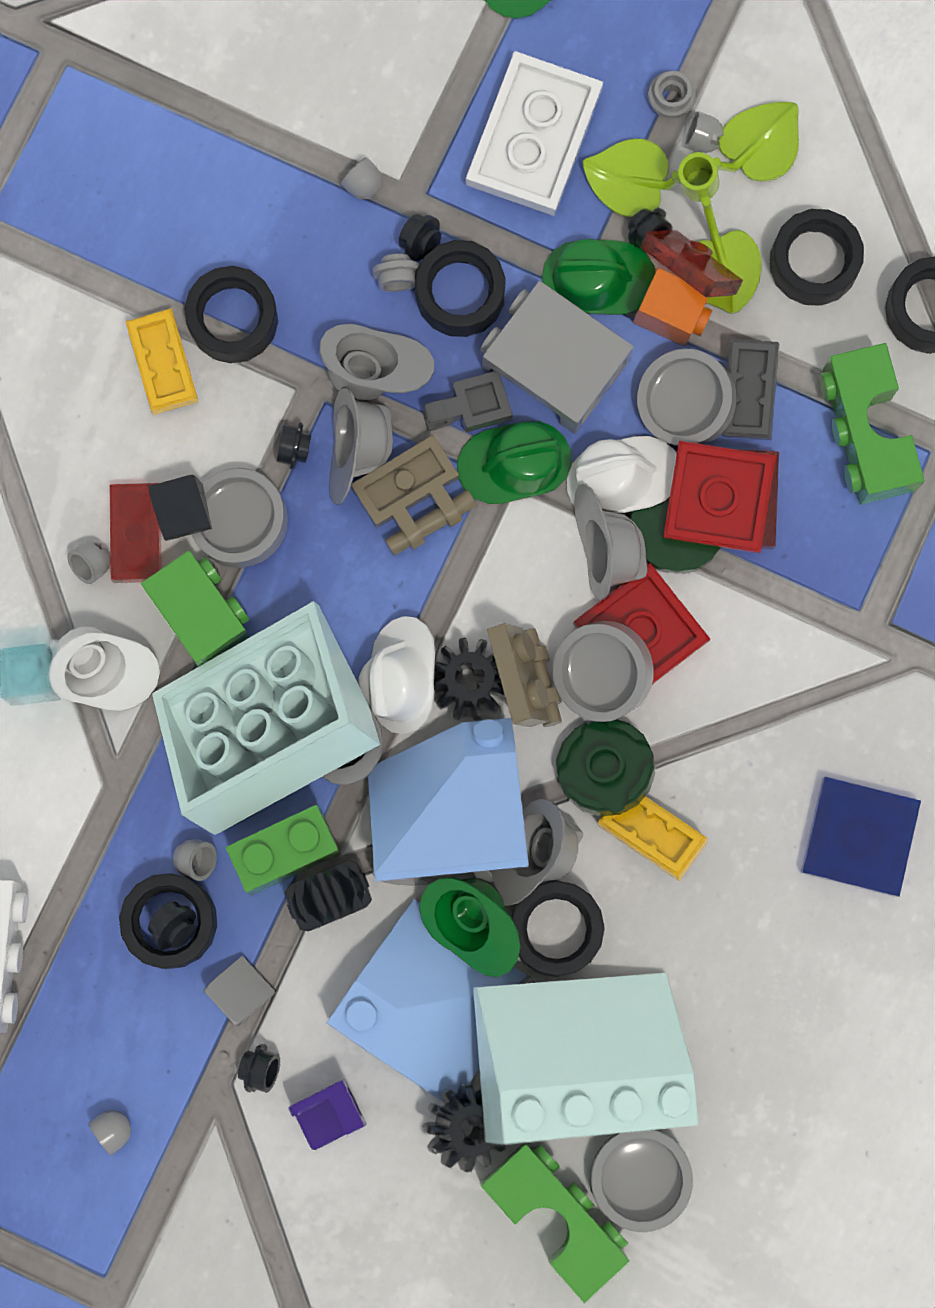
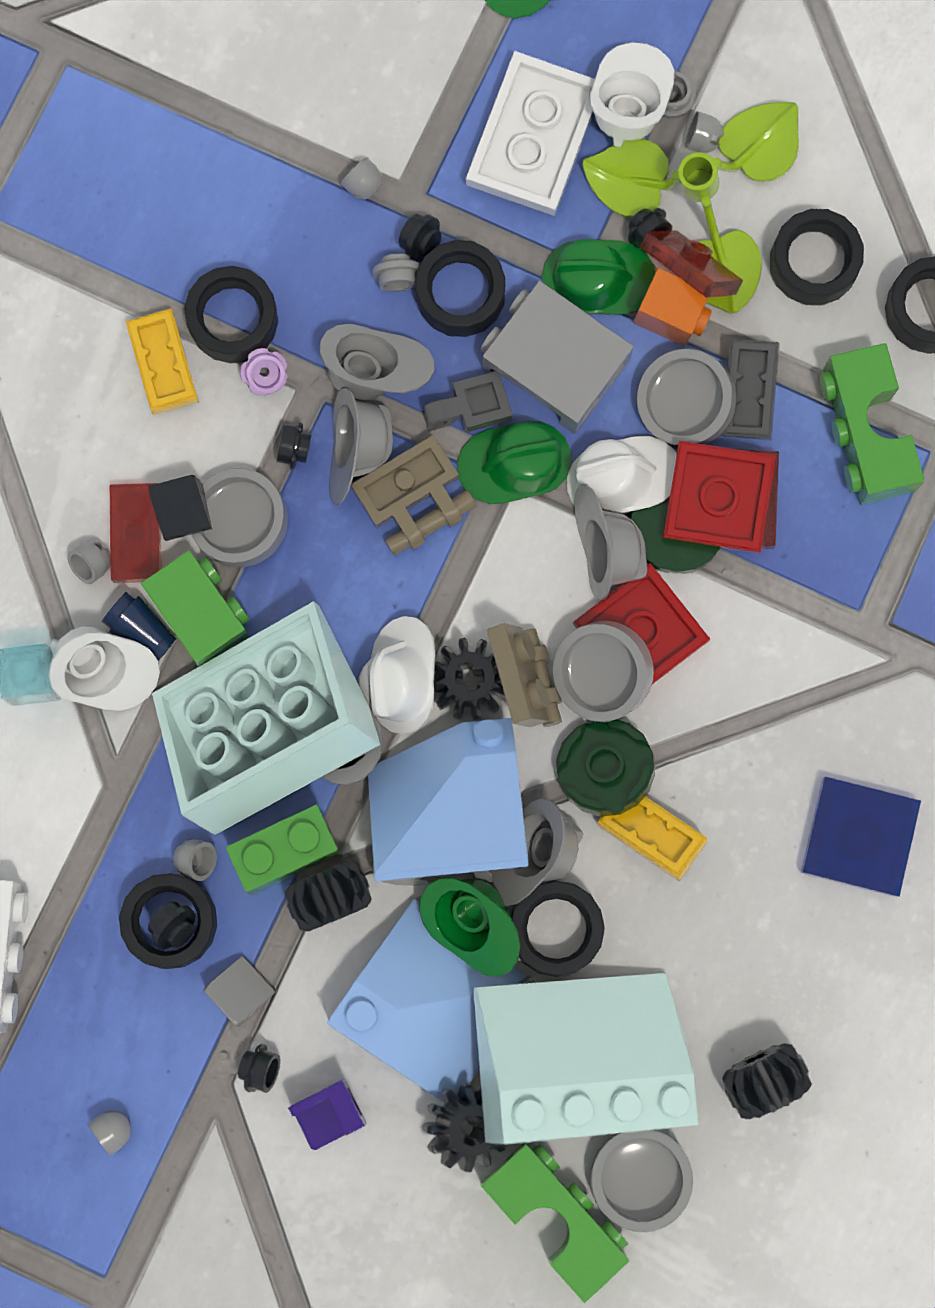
(136, 621): none -> dark blue cone
(266, 384): none -> lavender plate
(631, 91): none -> white piece
(766, 1081): none -> black gear

